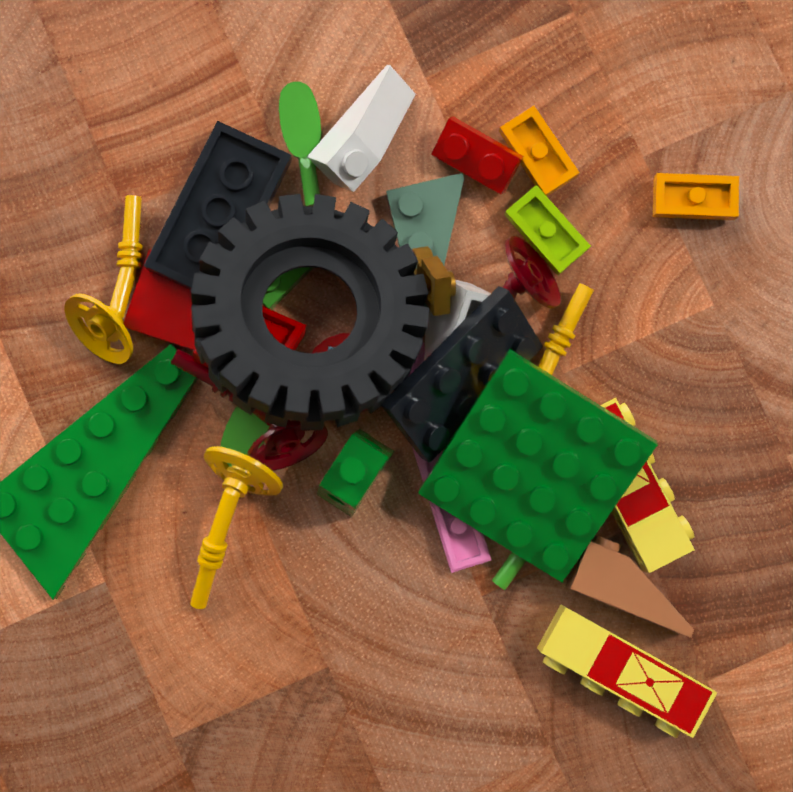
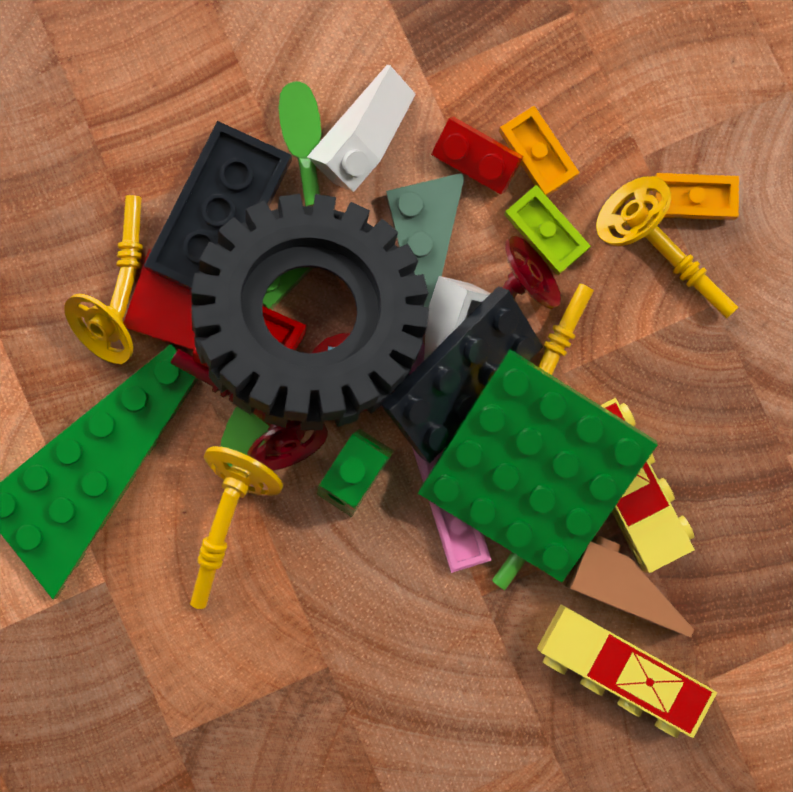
(439, 281): pearl gold plate -> none
(645, 224): none -> yellow dish

